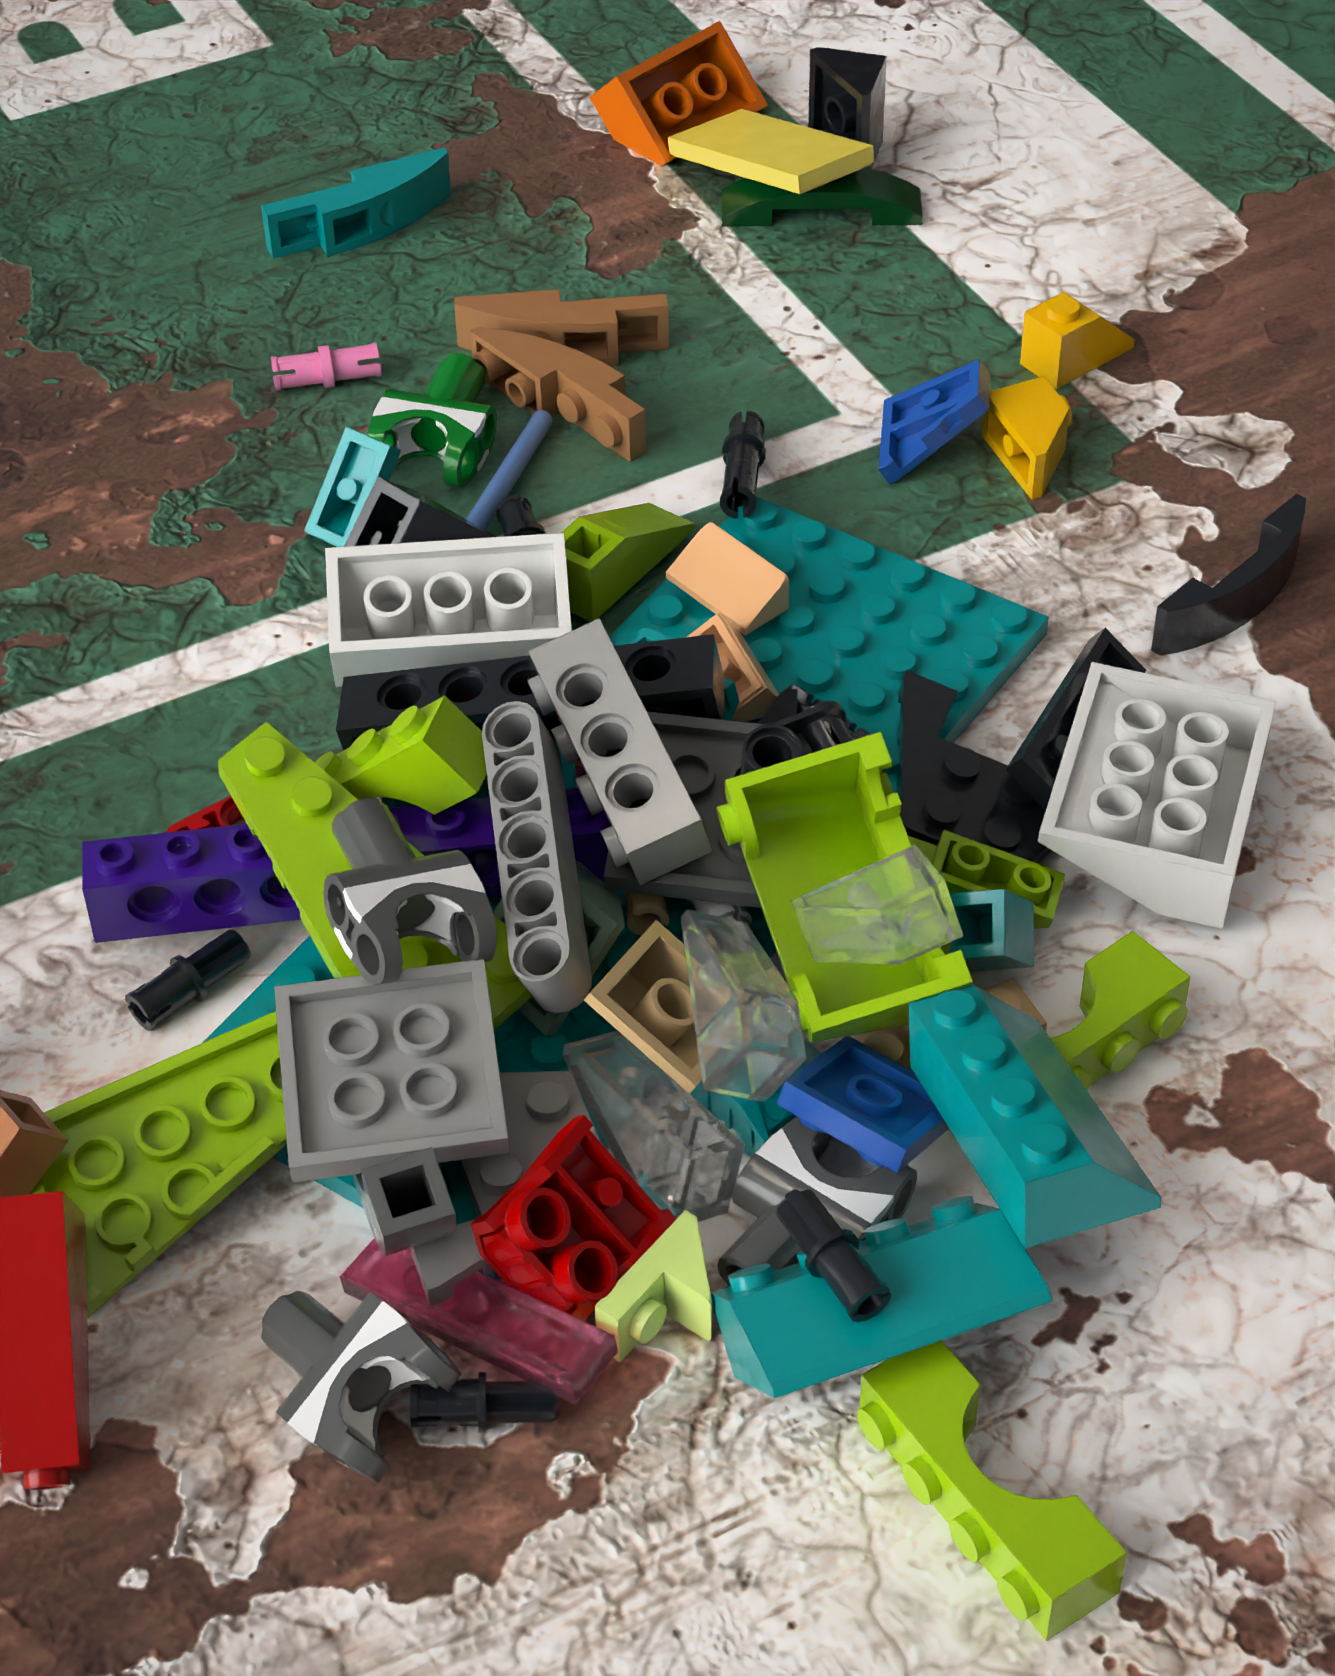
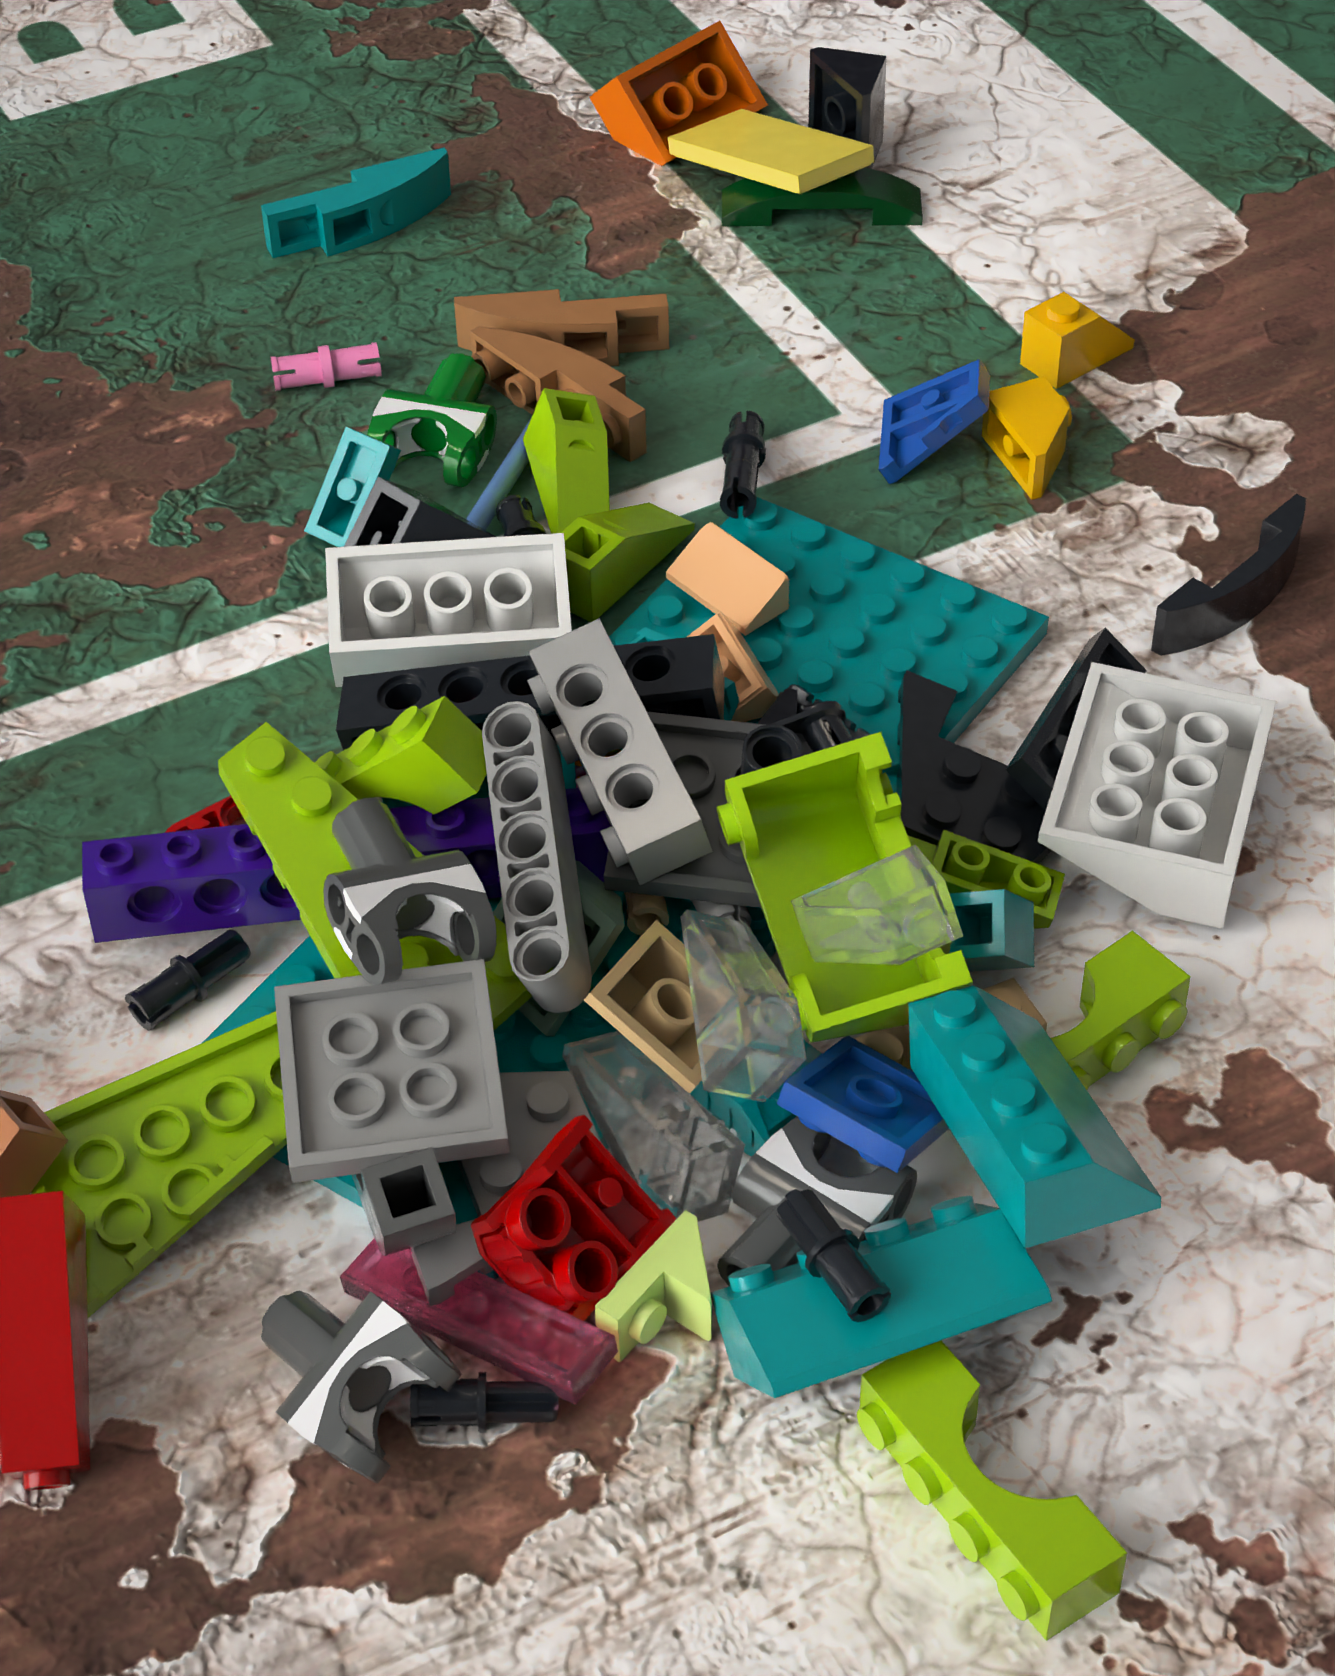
(568, 456): none -> lime slope

